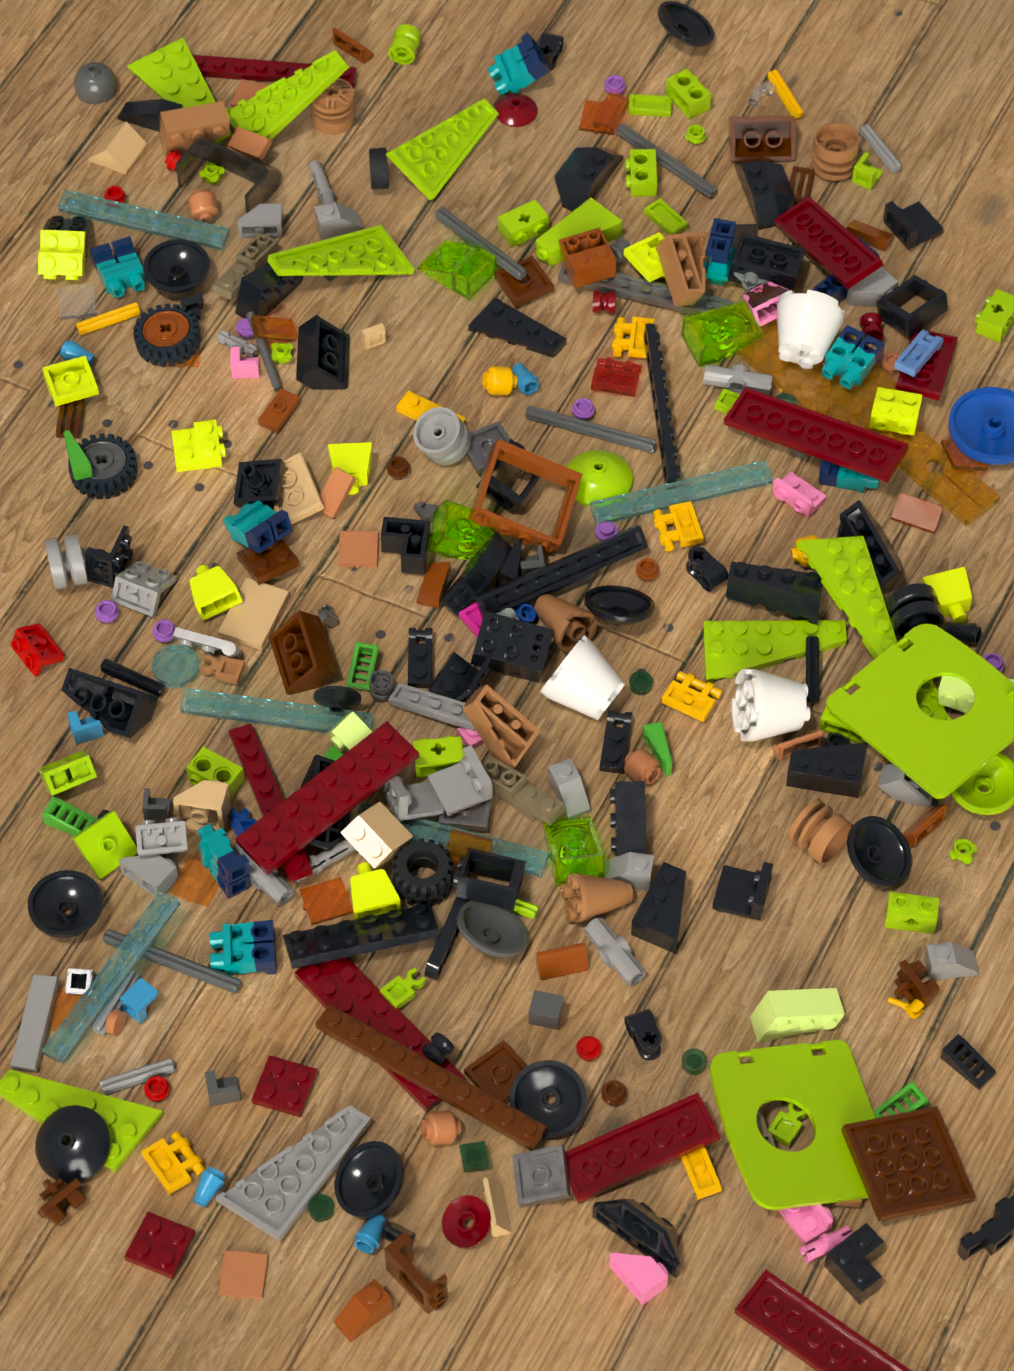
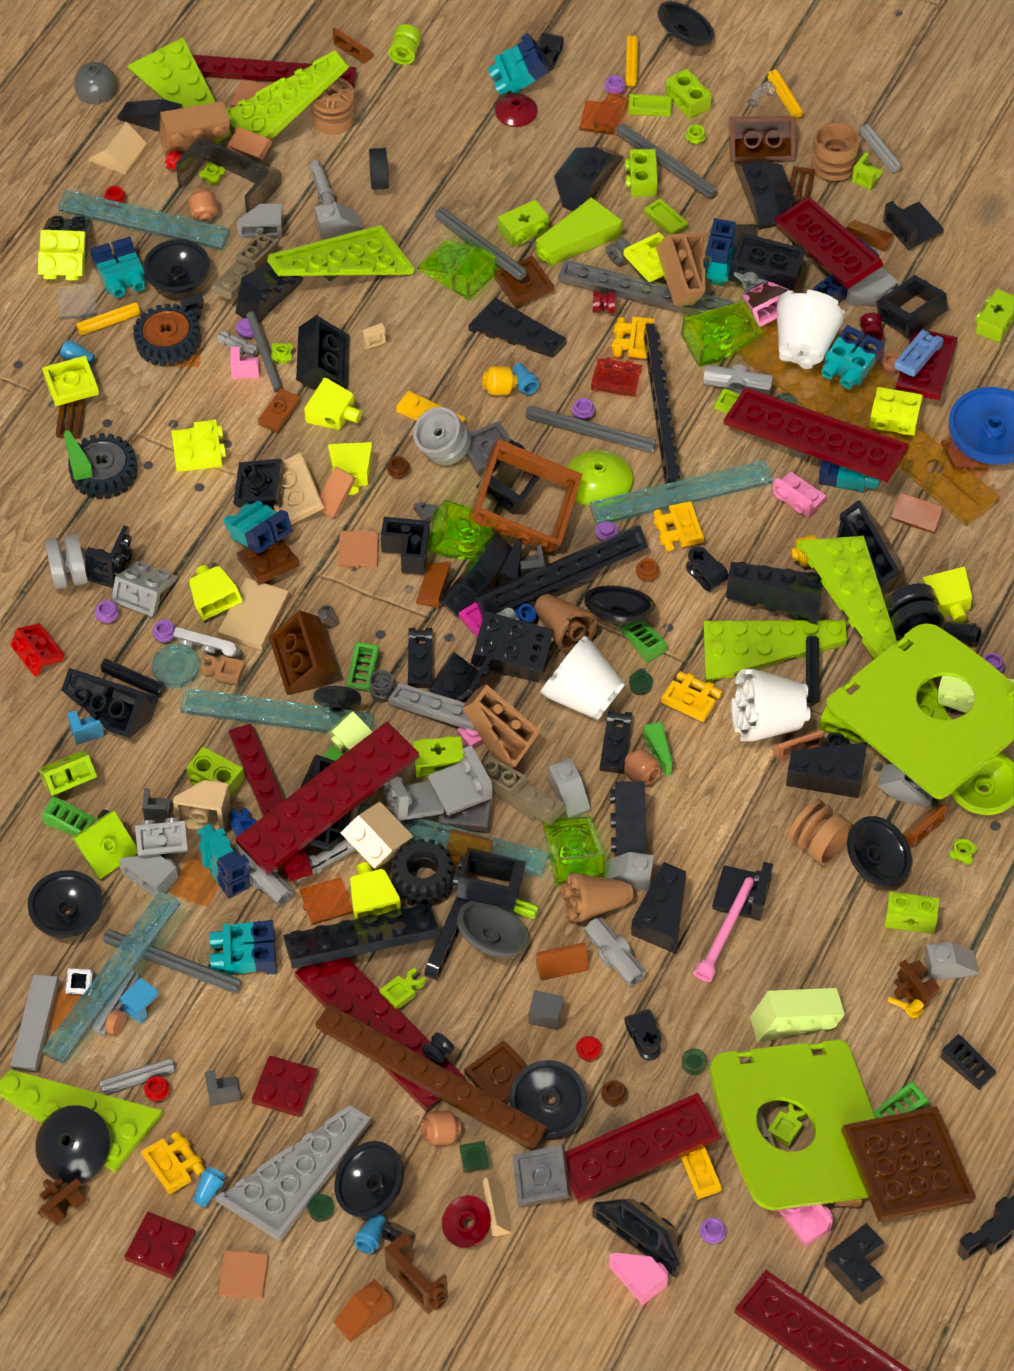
(273, 328): clear orange tile -> none
(331, 406): none -> neon yellow torso
(439, 151): lime wing -> none
(587, 258): dark orange slope -> none
(631, 61): none -> yellow axle
(647, 653): none -> bright green slope
(706, 969): none -> bright pink piece
(712, 1230): none -> medium lavender plate
(824, 1244): bright pink pin -> none

